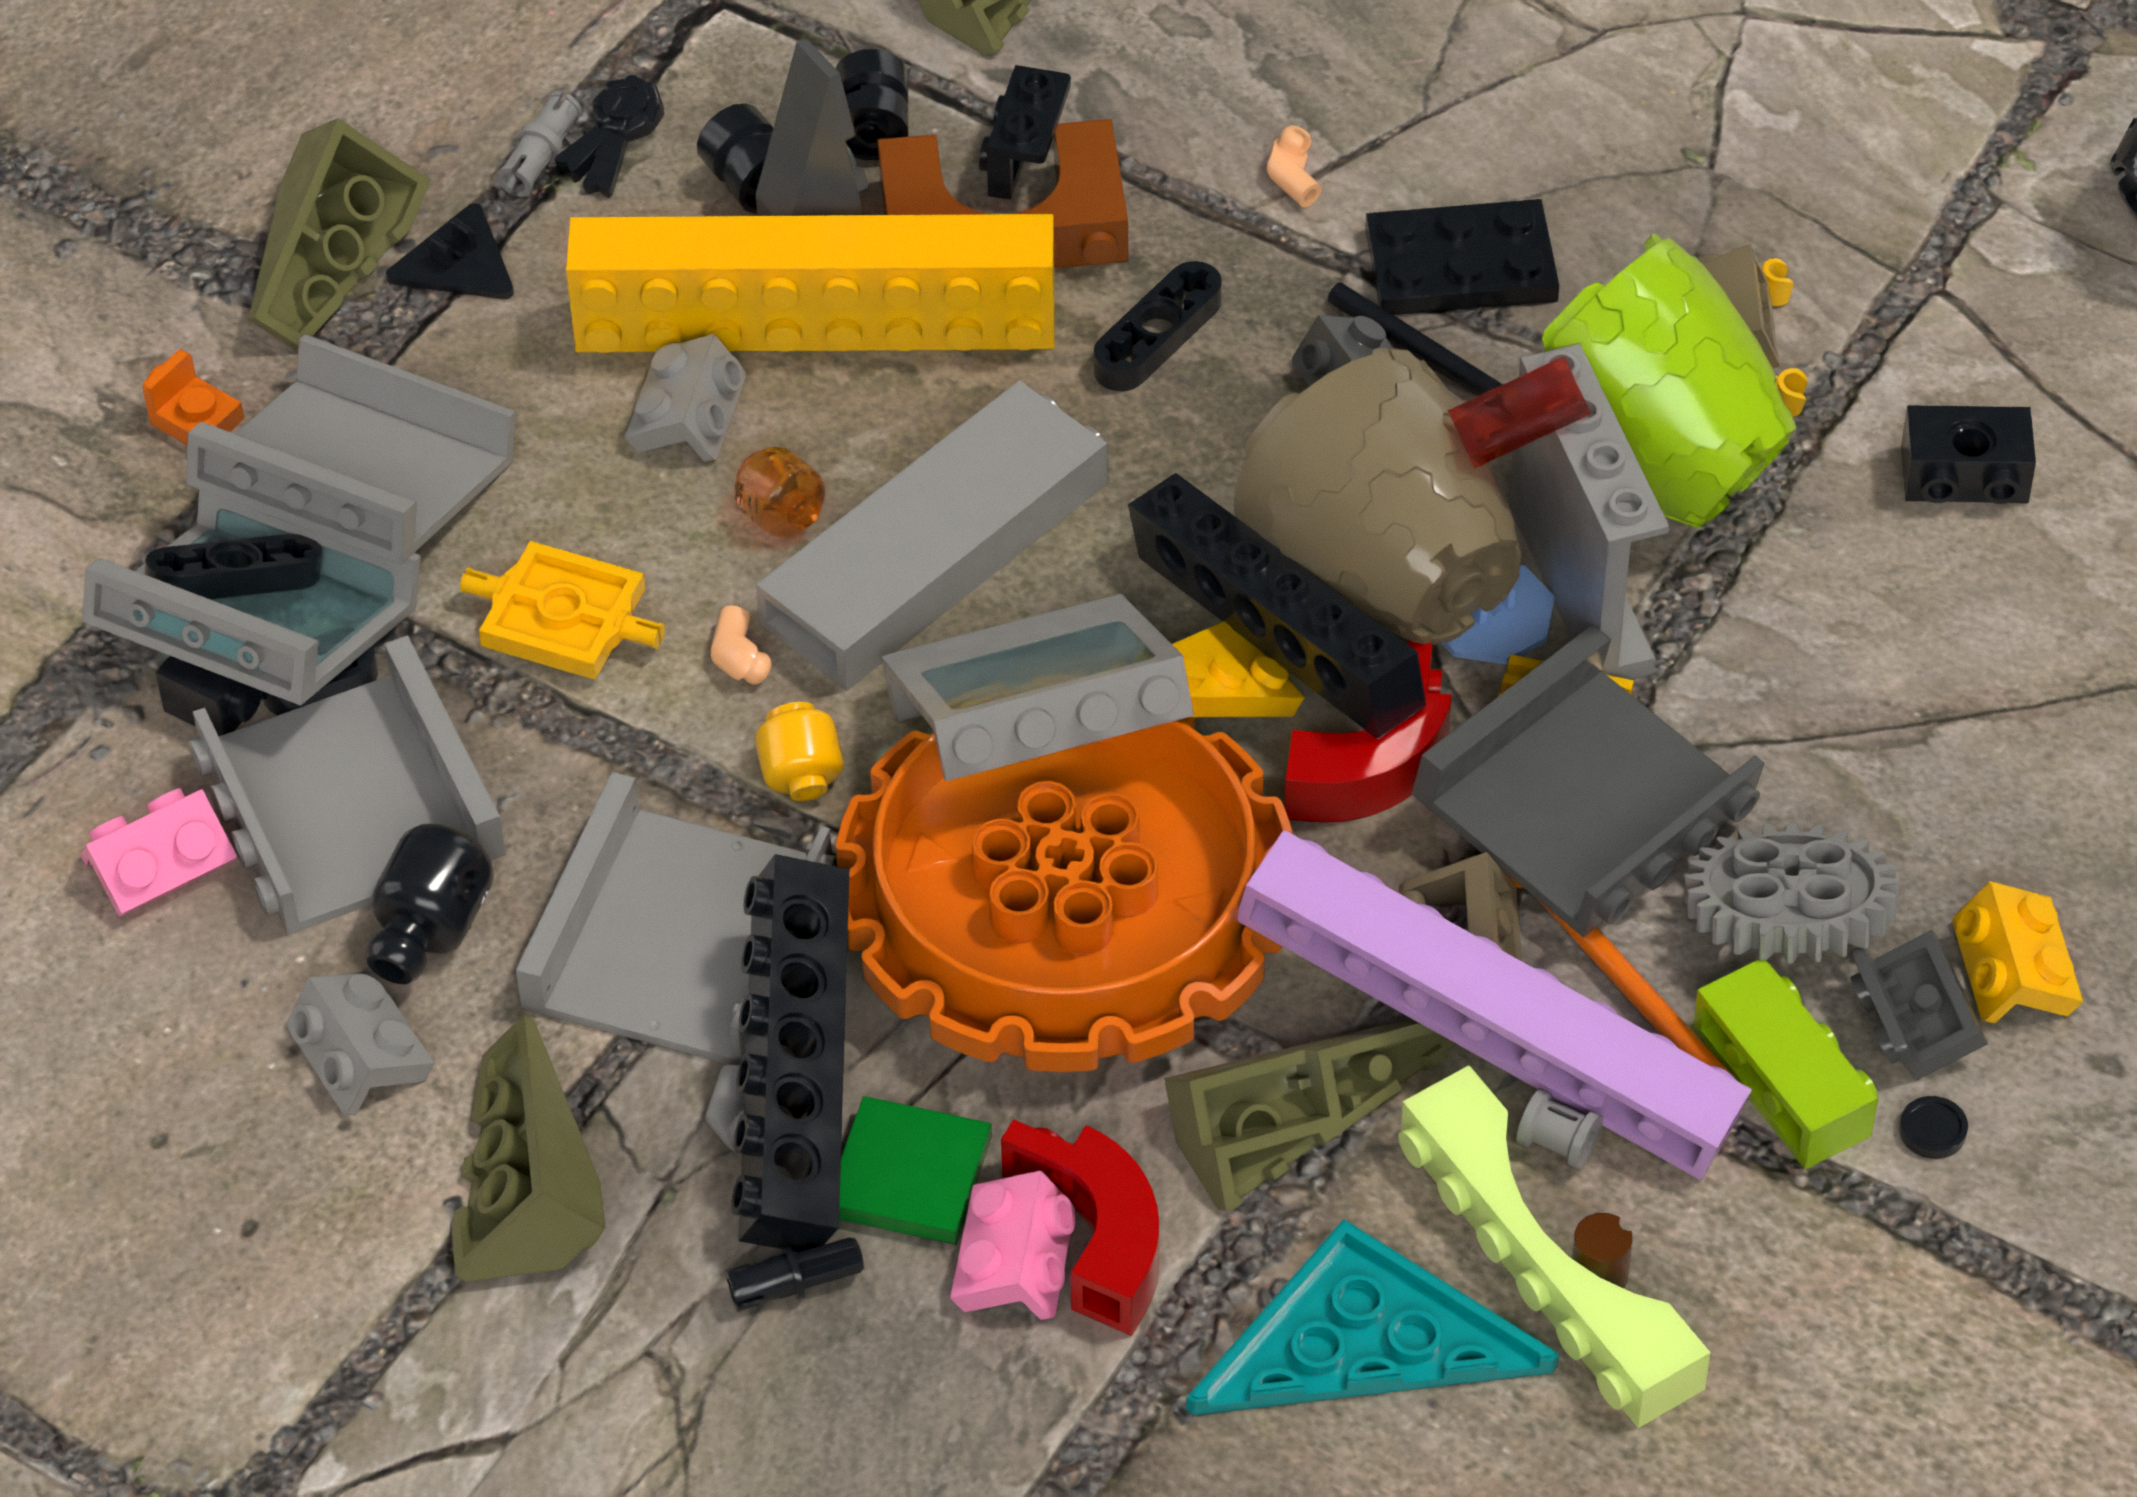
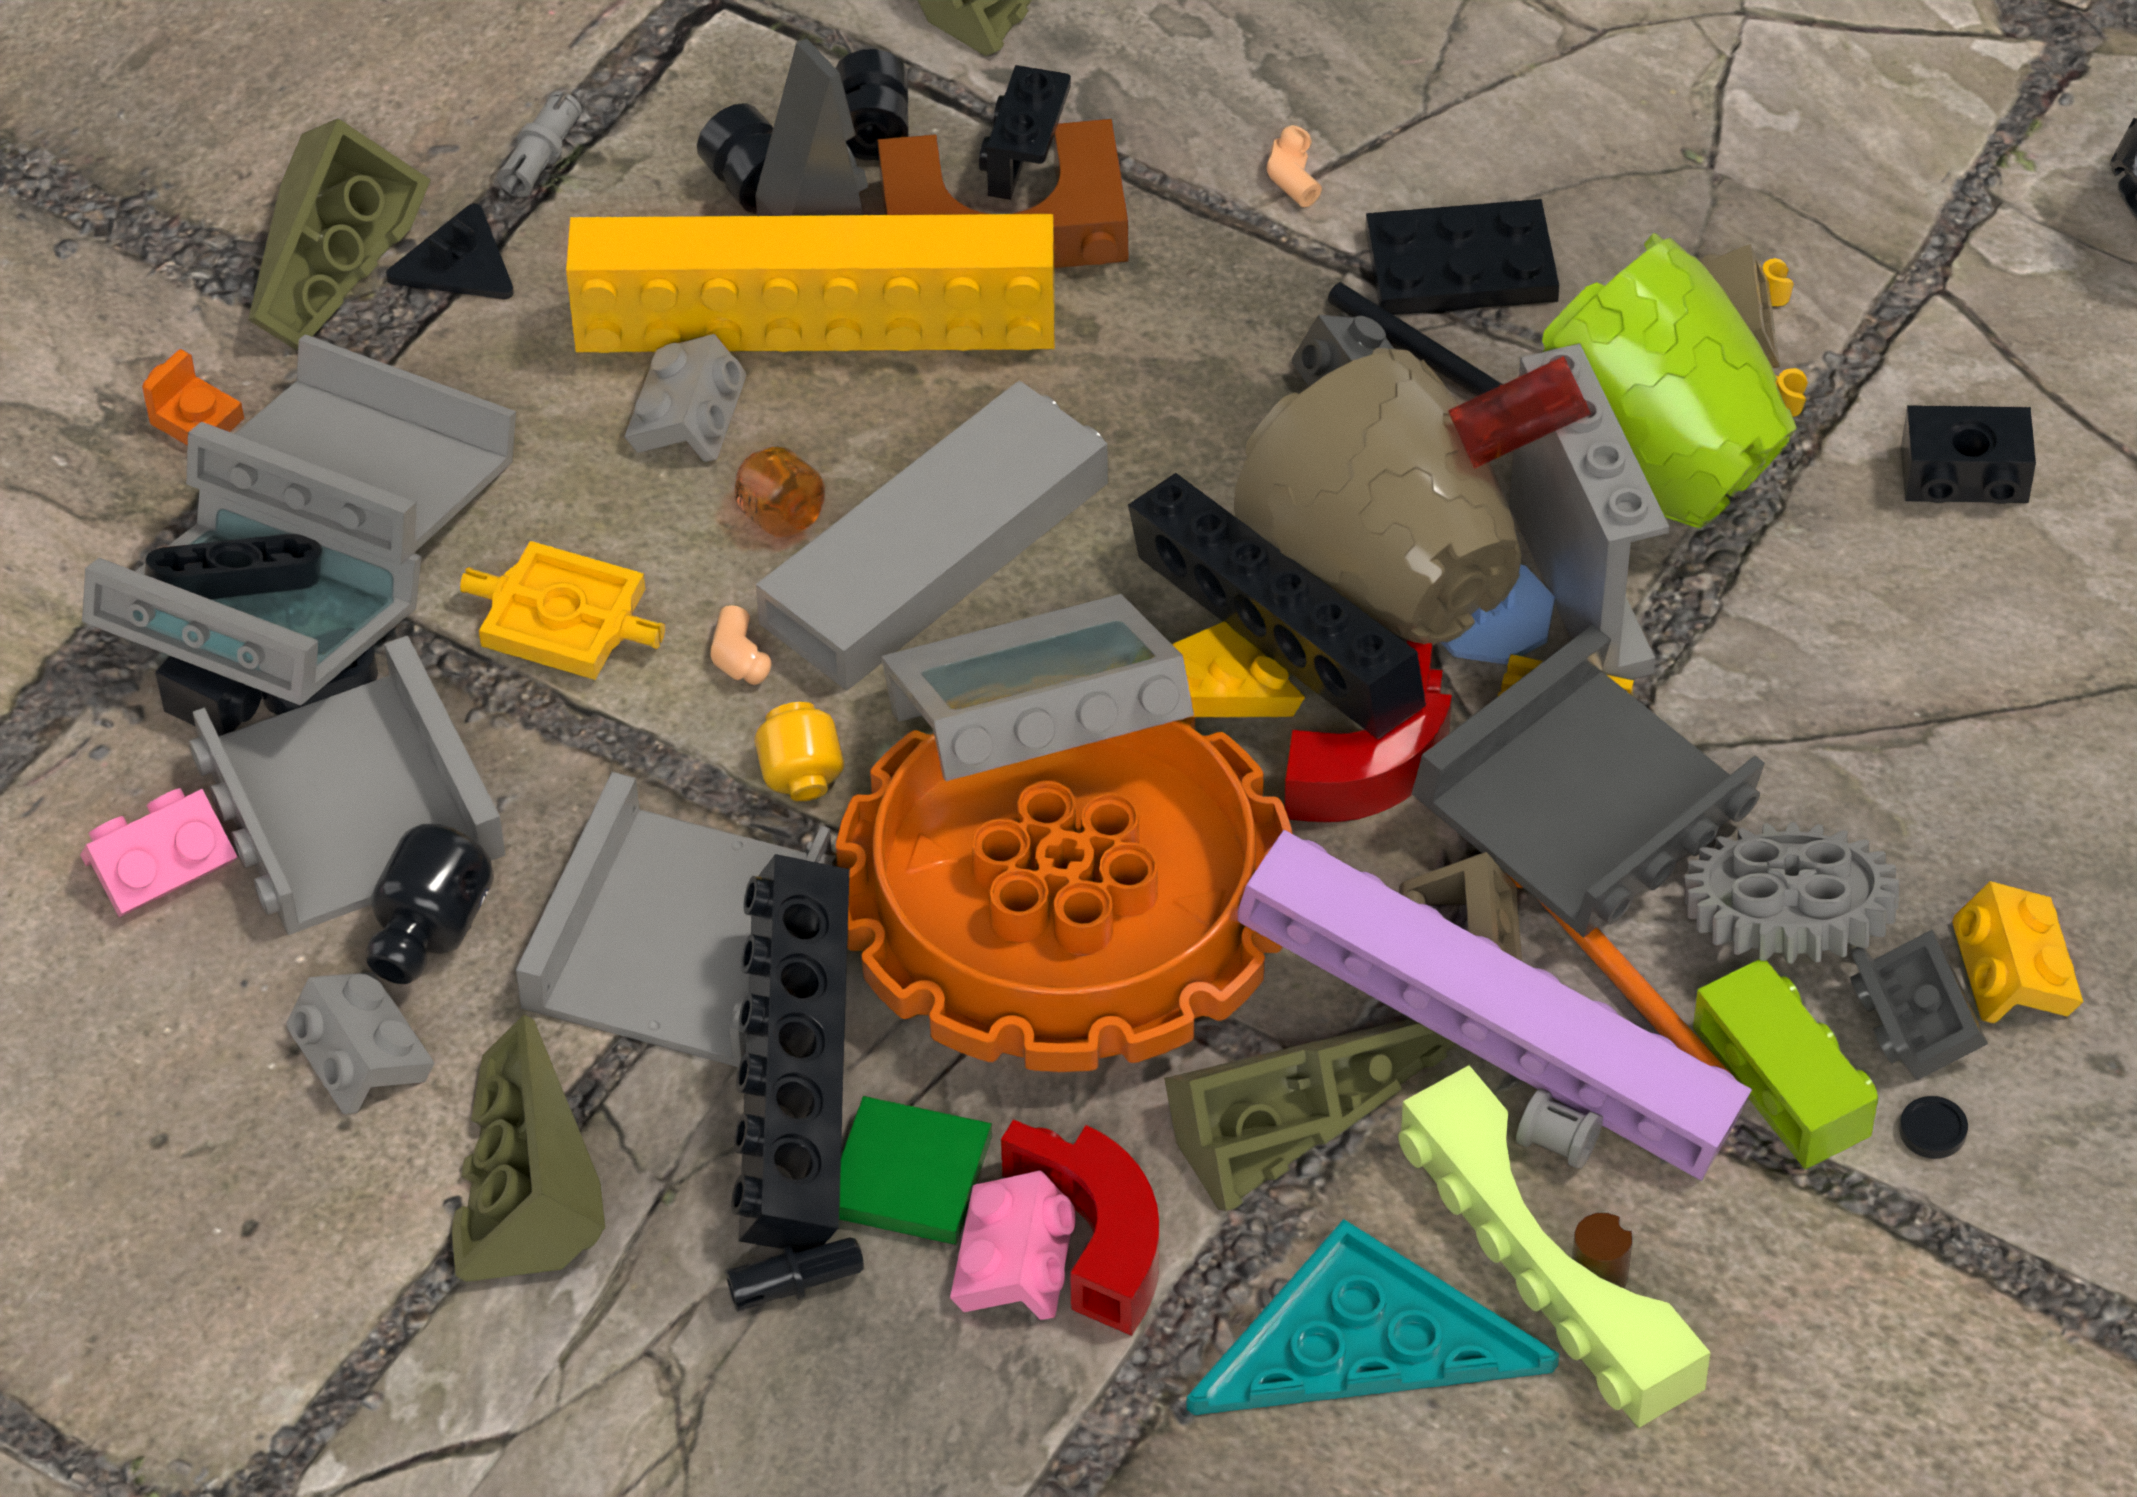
(622, 113): black piece -> none
(725, 1105): light grey arm -> none
(1151, 348): black beam -> none

